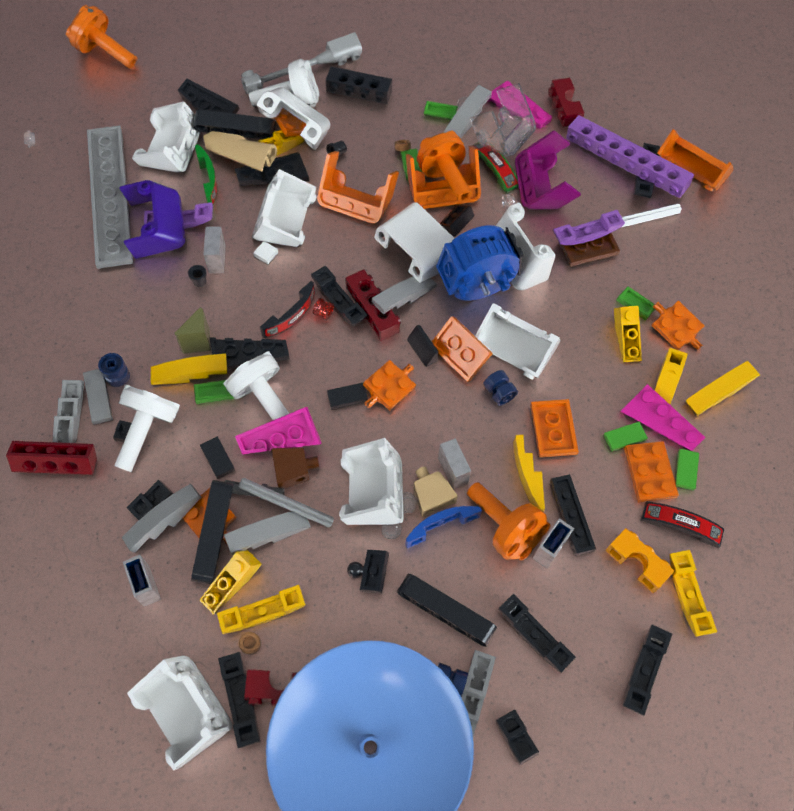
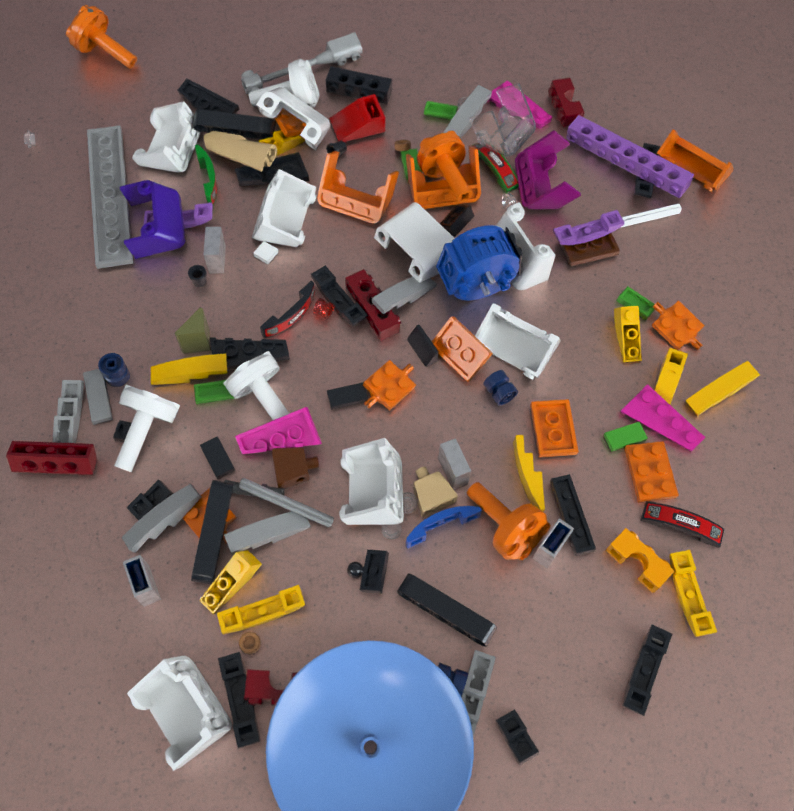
(359, 119): none -> red slope
(535, 634): black slope -> none
(686, 469): bright green tile -> none

